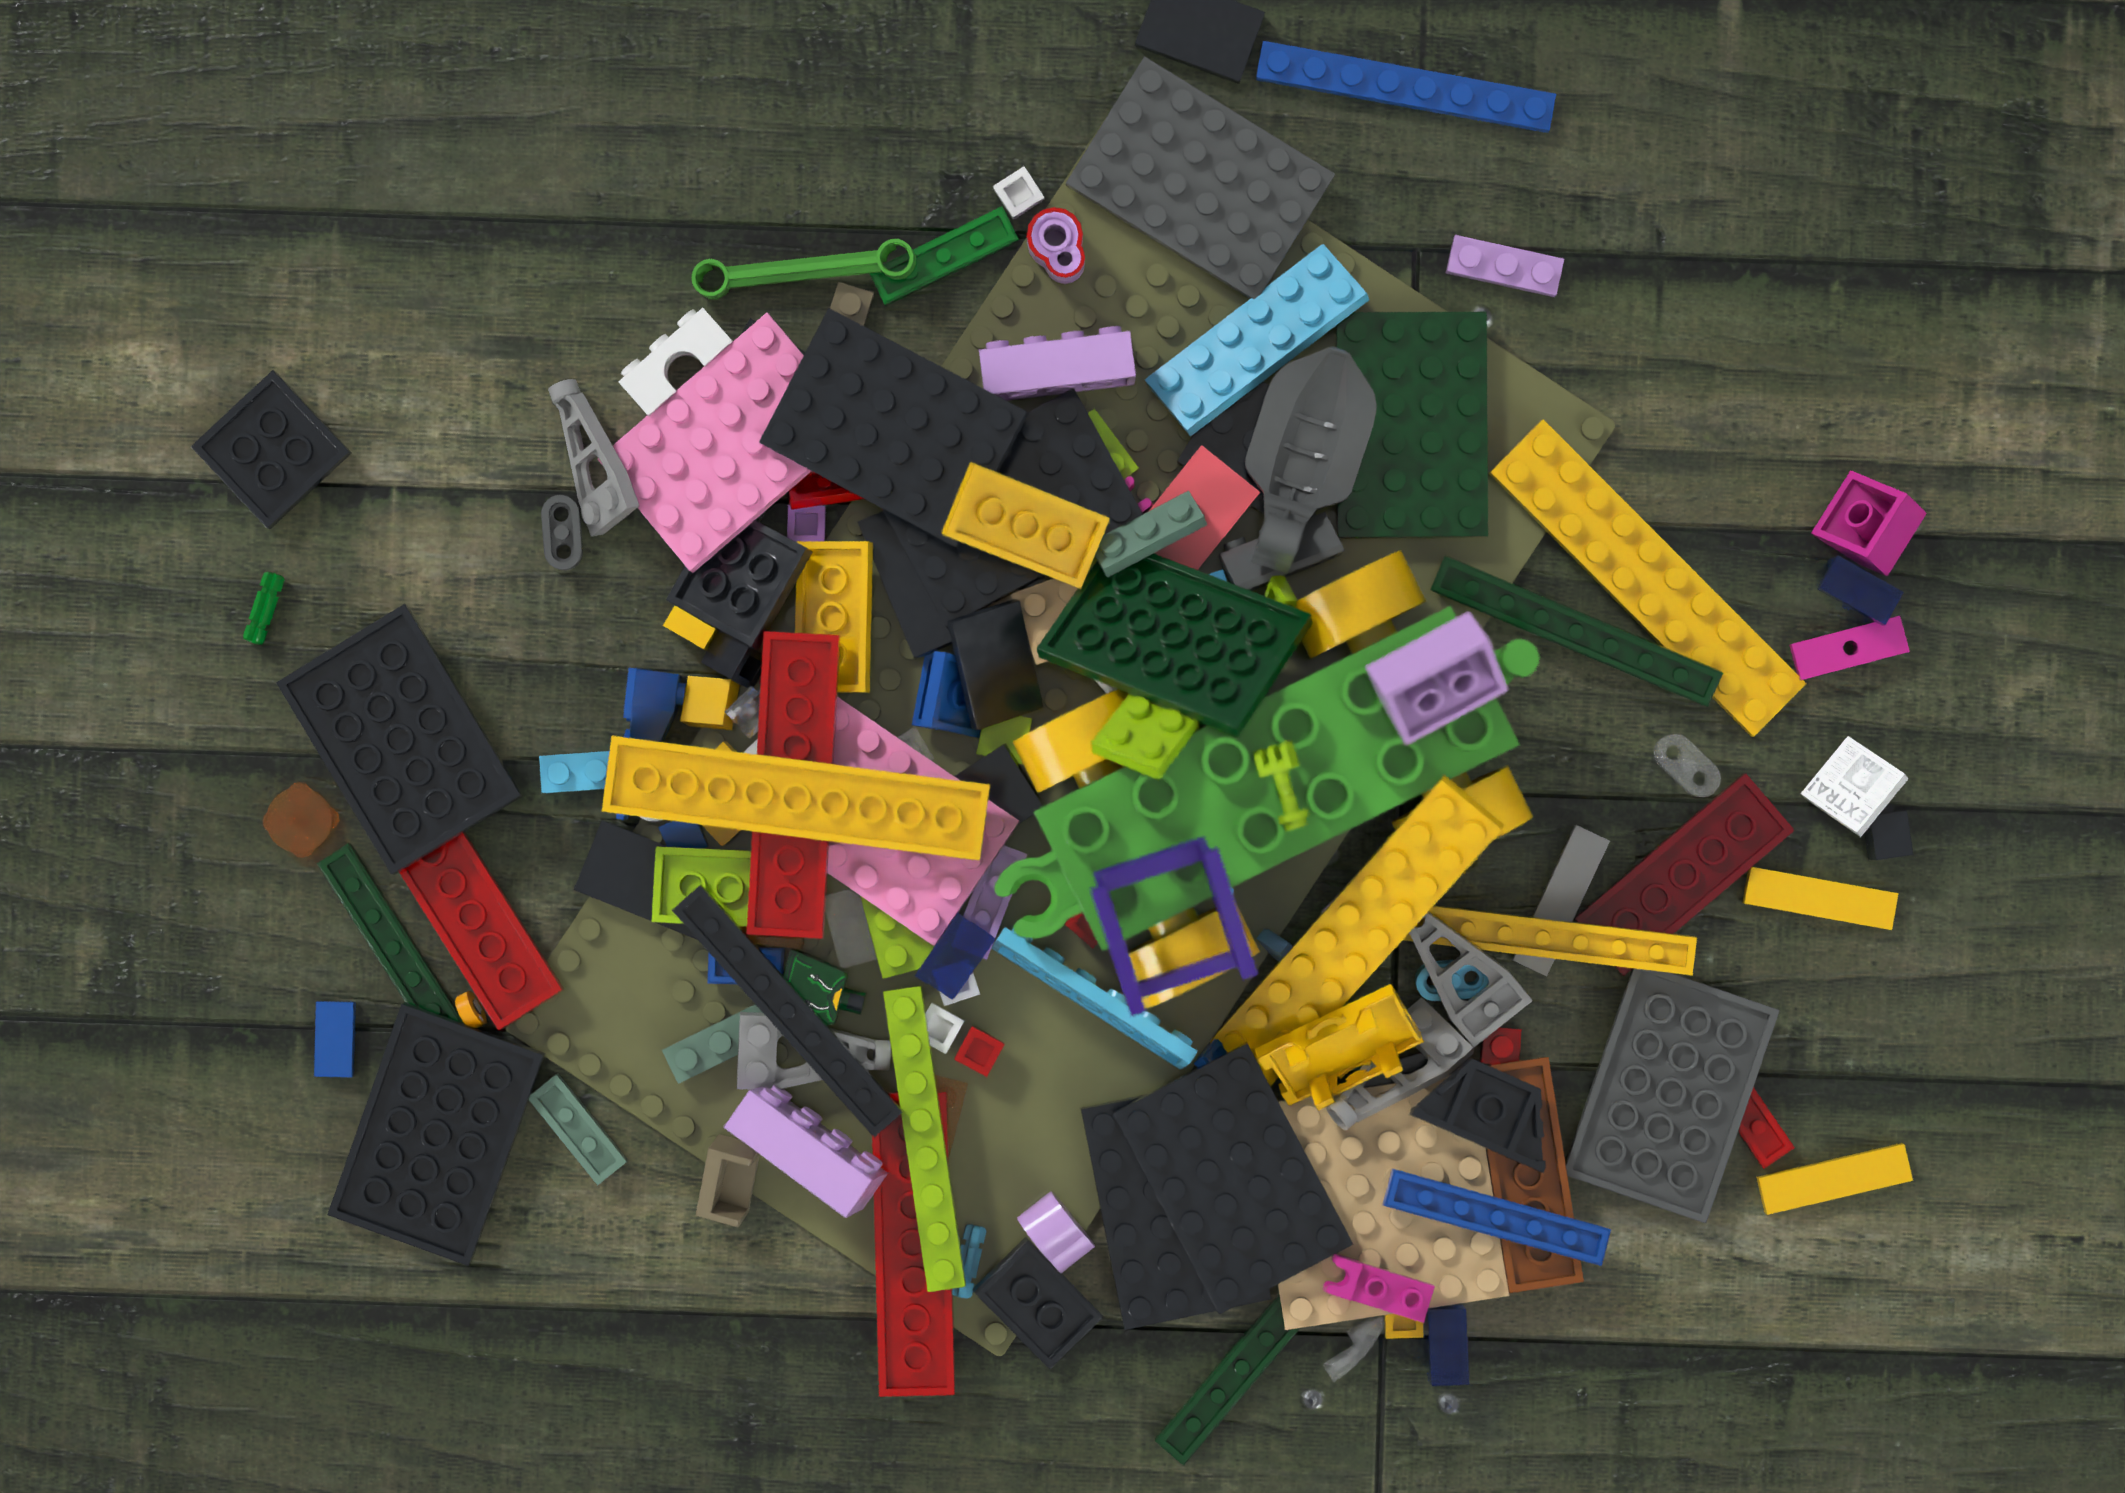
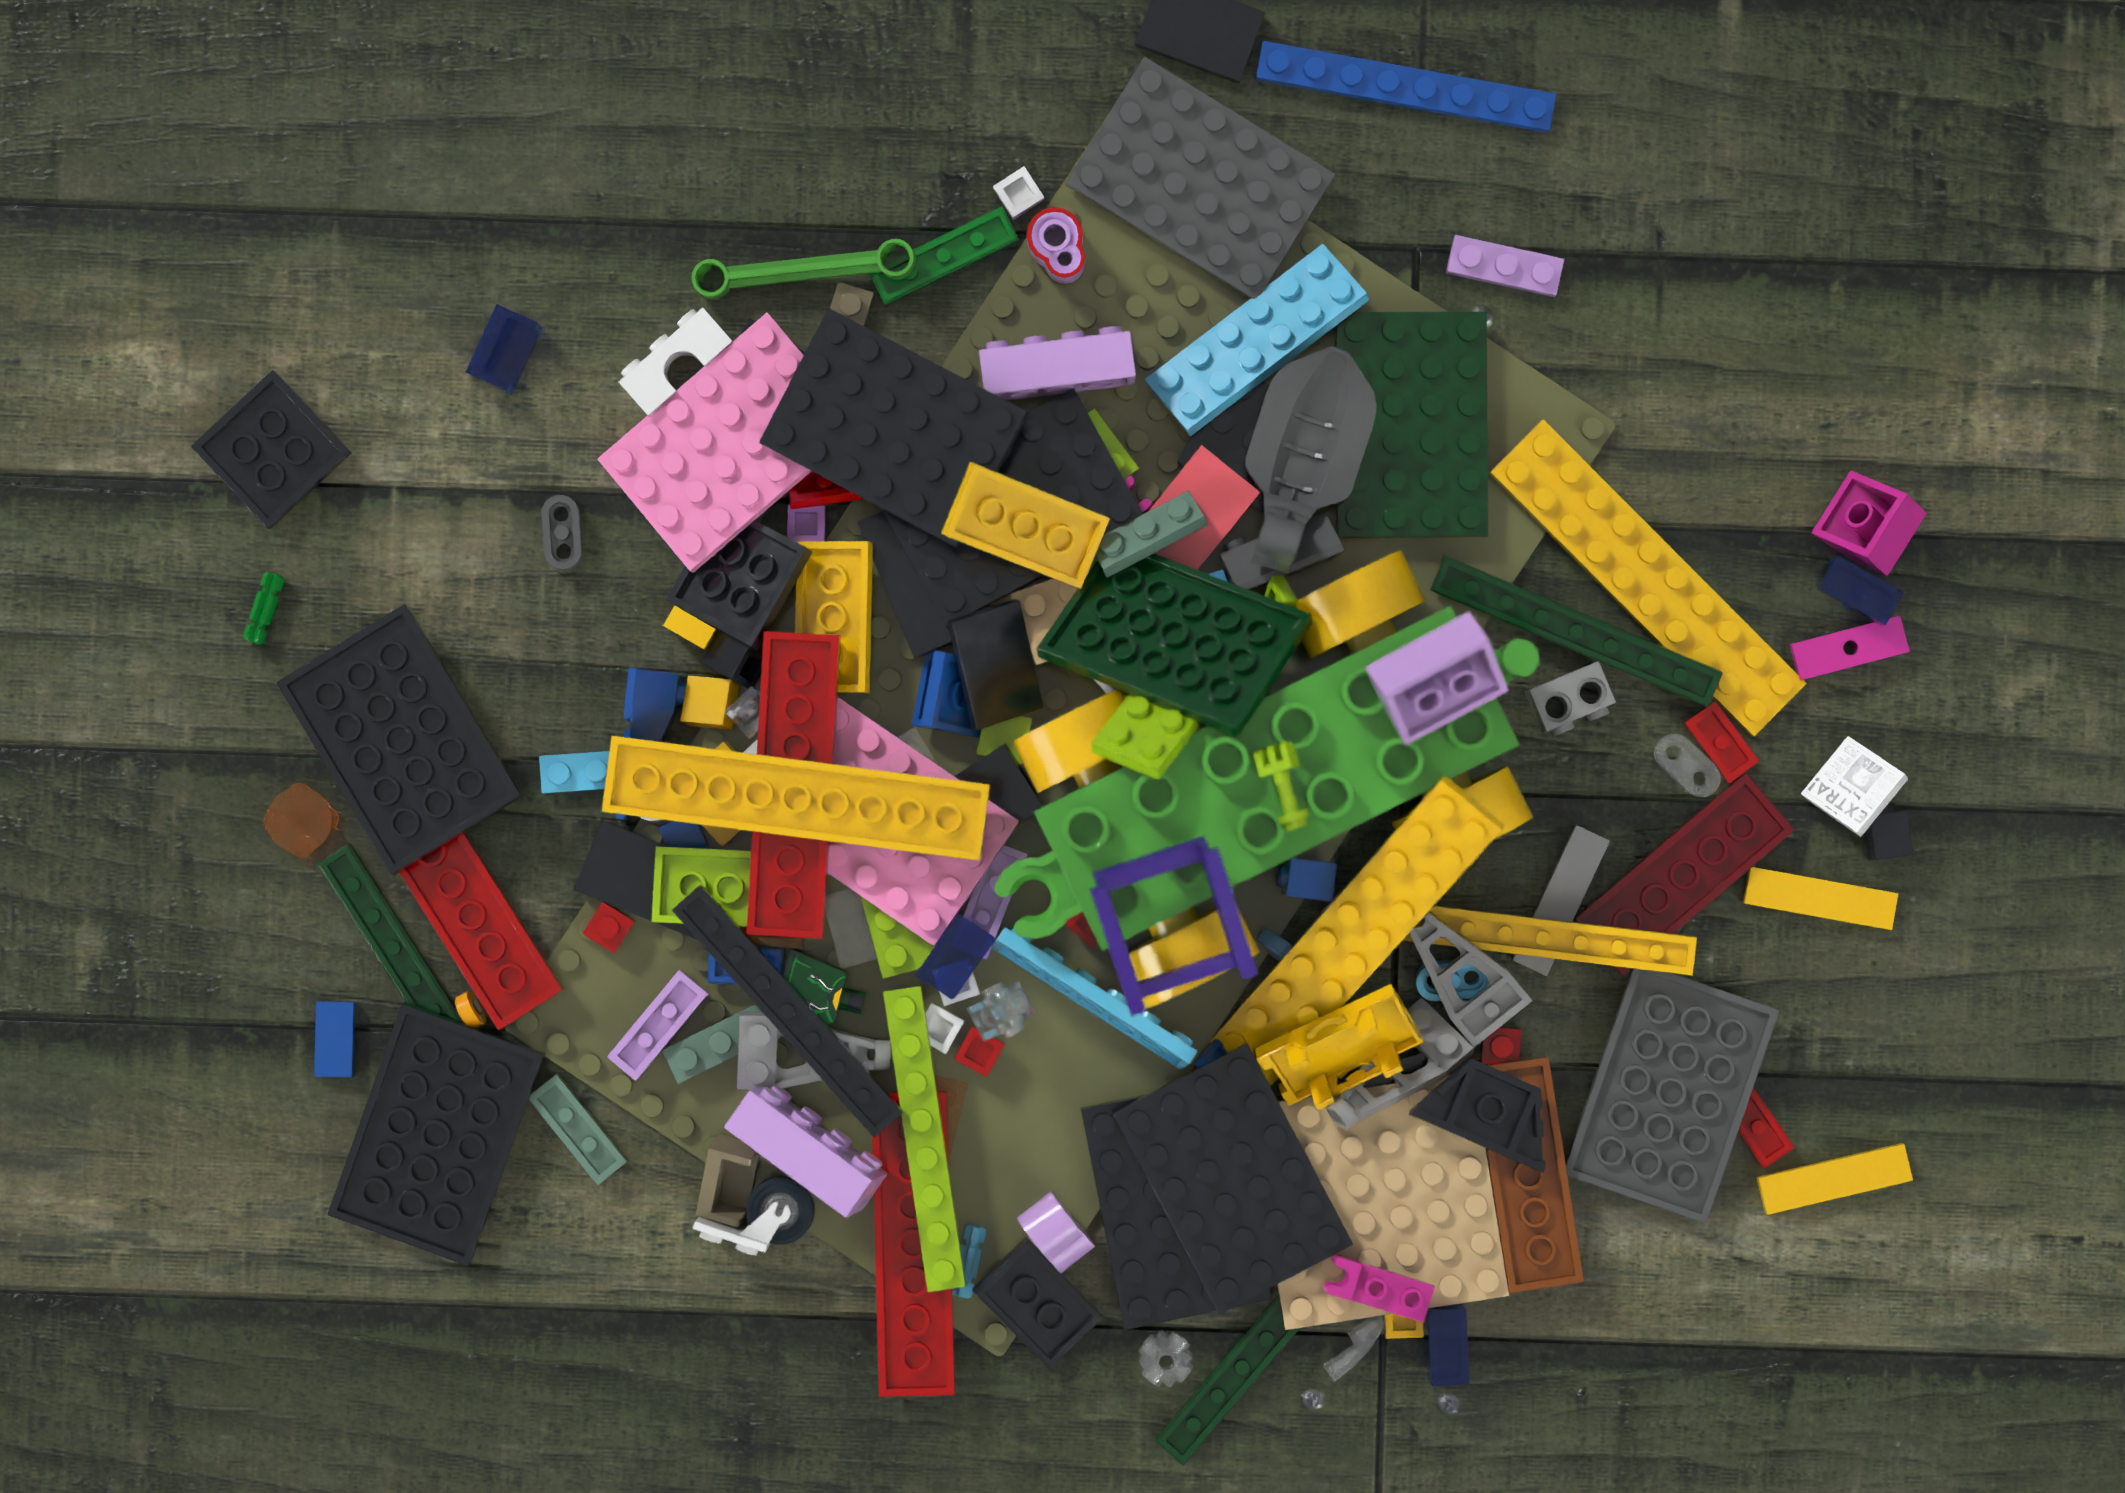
(504, 349): none -> clear blue panel
(609, 927): none -> red plate
(615, 497): light grey plate -> none
(658, 1025): none -> lavender plate
(776, 1212): none -> plate
(1008, 1007): none -> clear brick
(1161, 1345): none -> clear brick
(1307, 879): none -> blue brick
(1496, 1217): blue tile -> none
(1568, 691): none -> light grey brick
(1721, 742): none -> red plate

